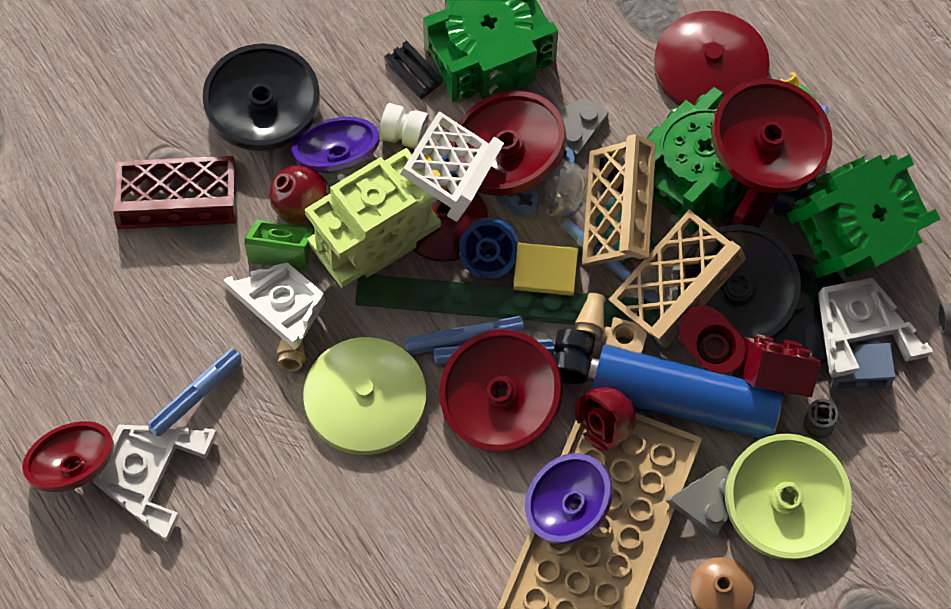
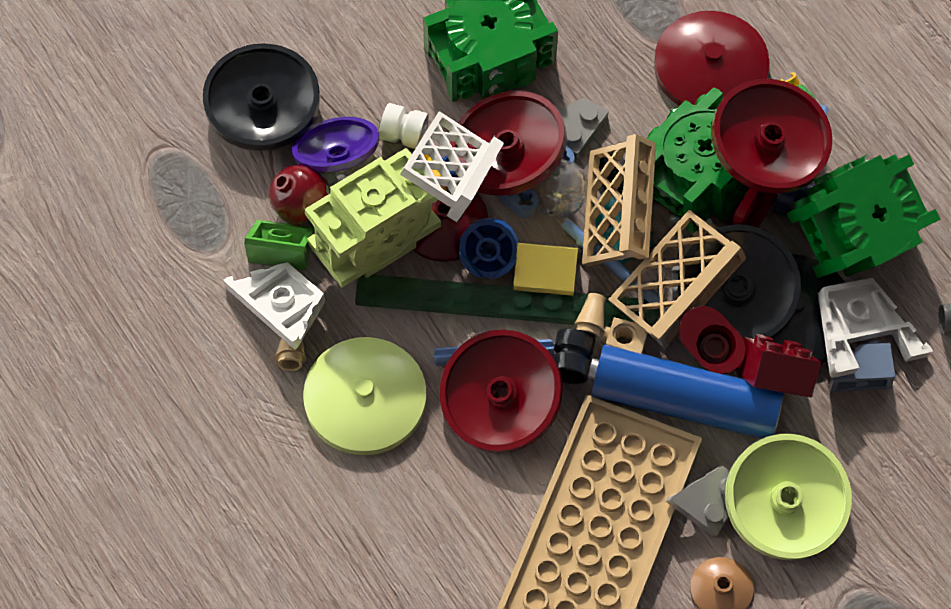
(68, 456): dark red dish -> none
(139, 466): white wing -> none
(174, 209): dark red fence -> none
(194, 392): medium blue axle -> none
(400, 53): black tile -> none
(458, 336): medium blue axle -> none
(558, 492): dark purple dish -> none
(606, 417): dark red cylinder -> none
(821, 425): dark grey wheel -> none

